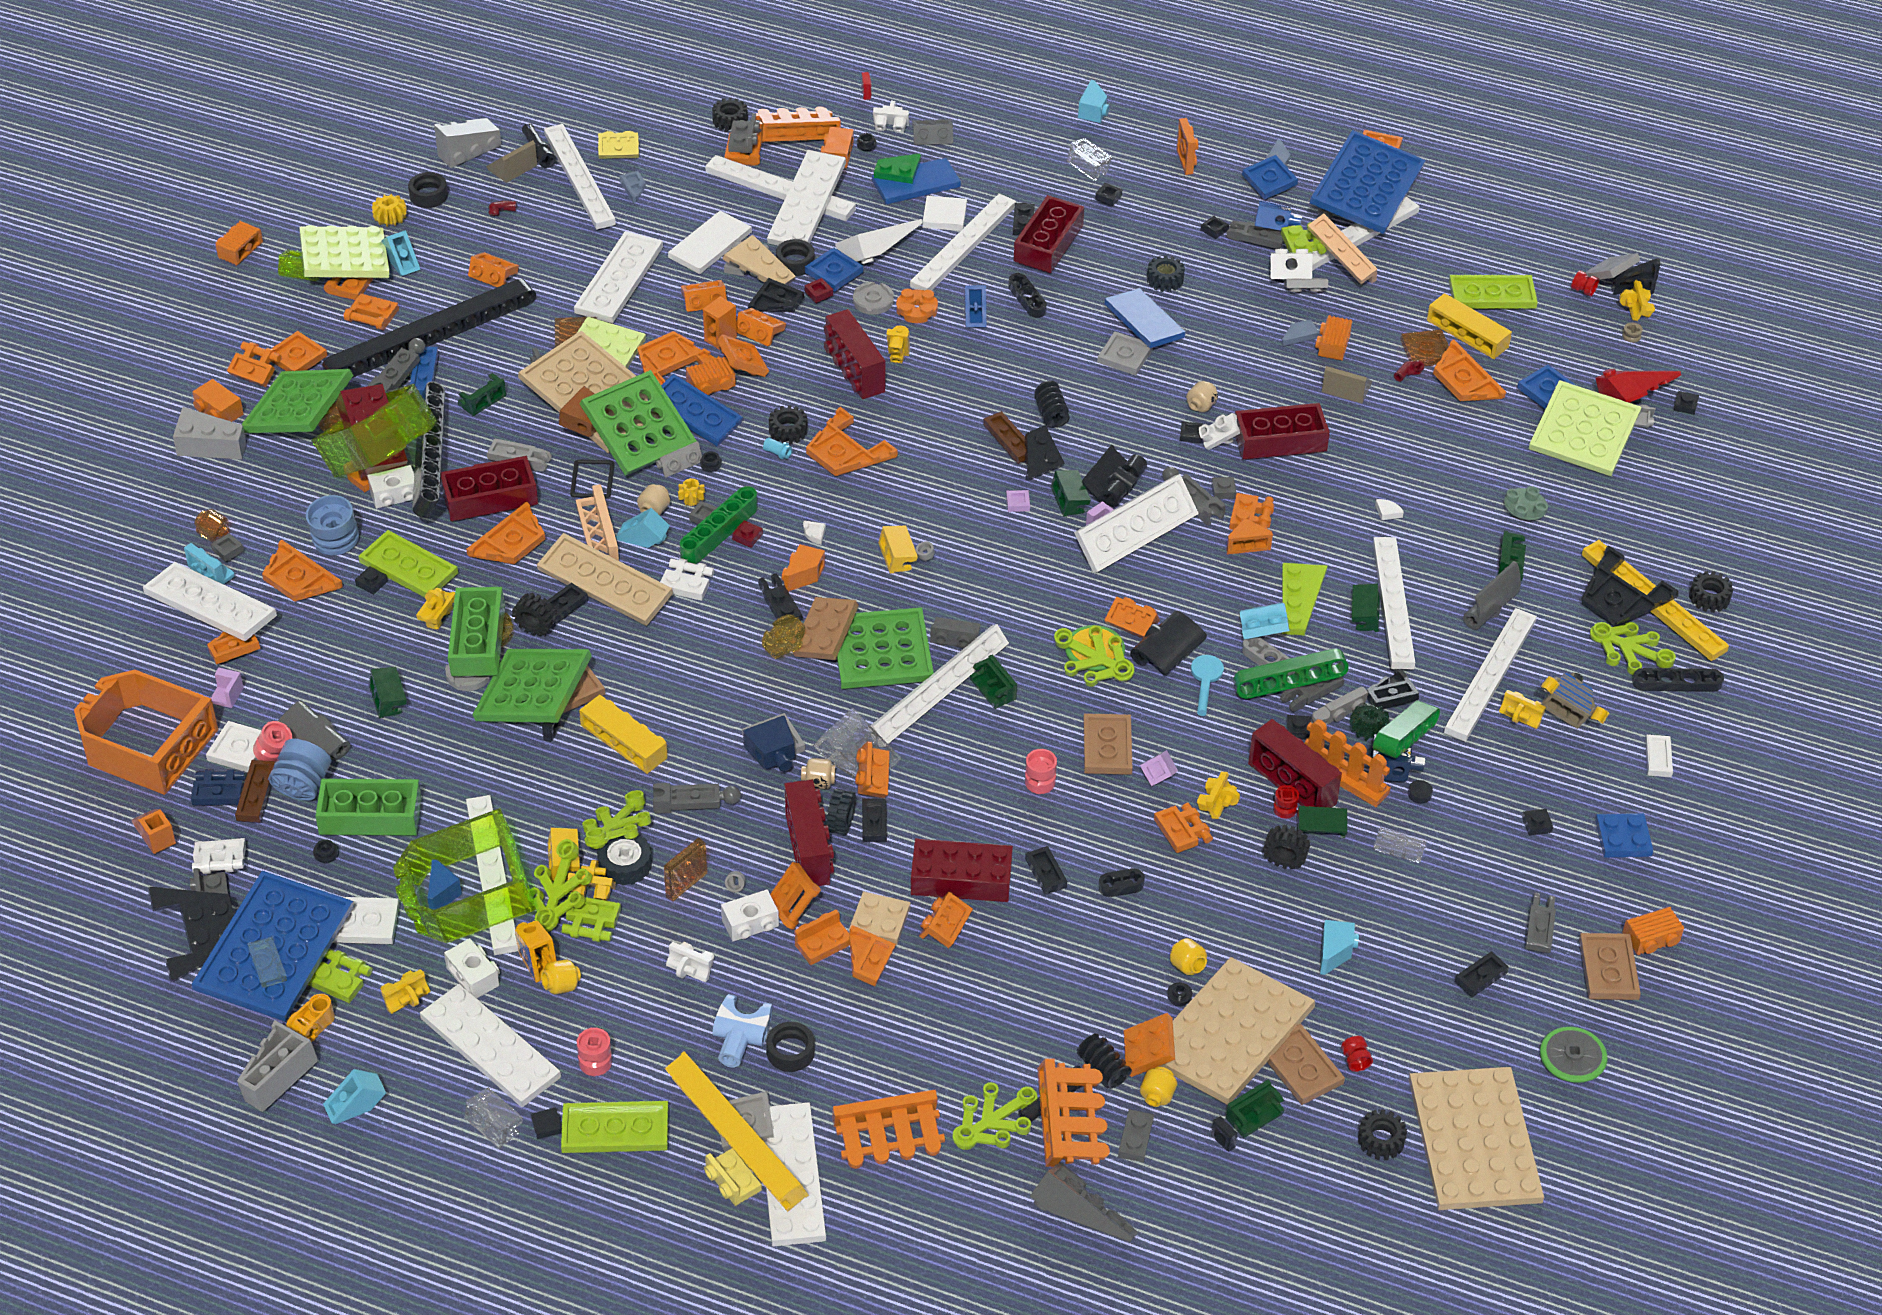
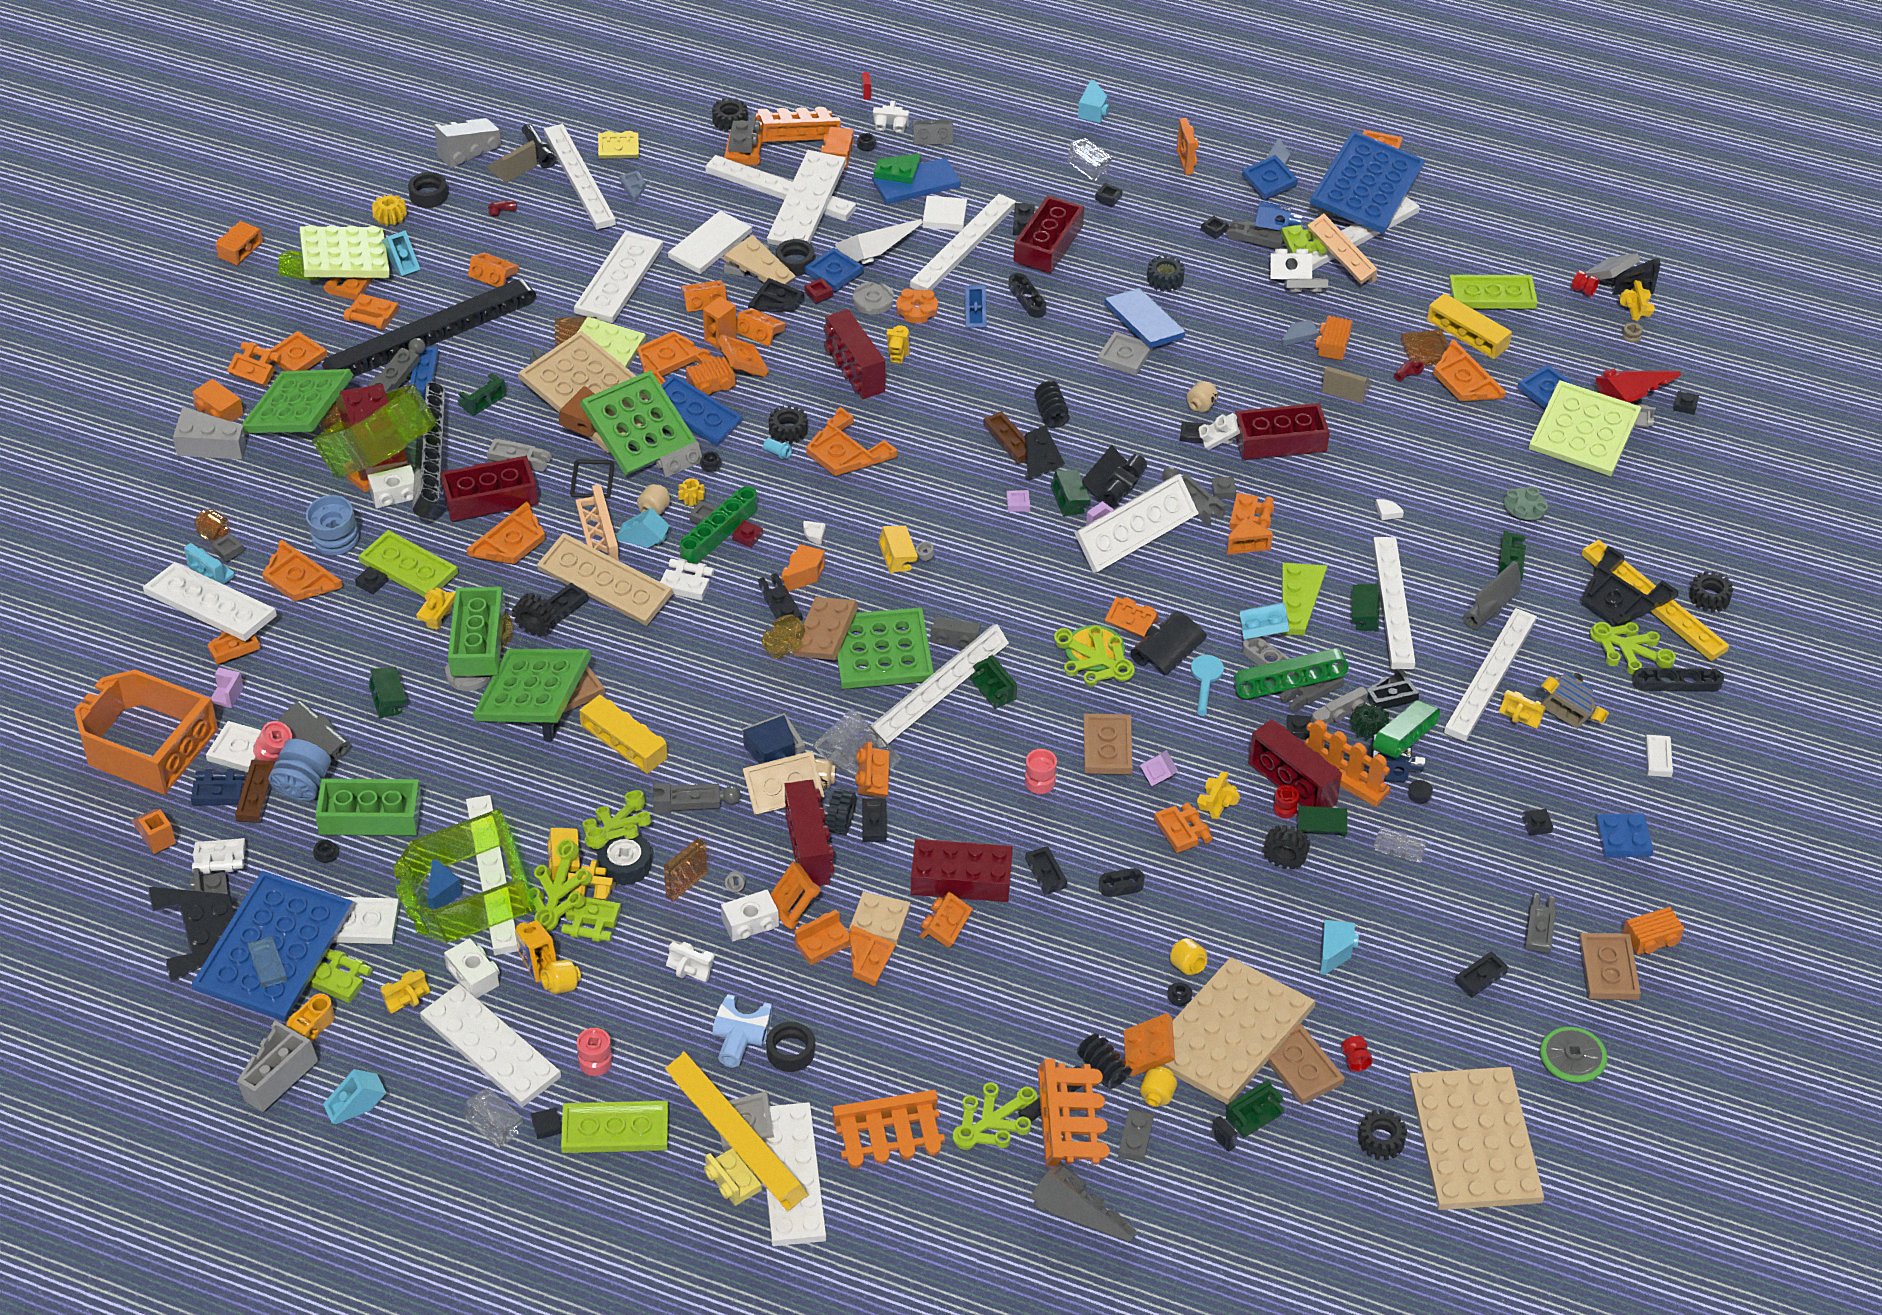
(767, 780): none -> tan tile

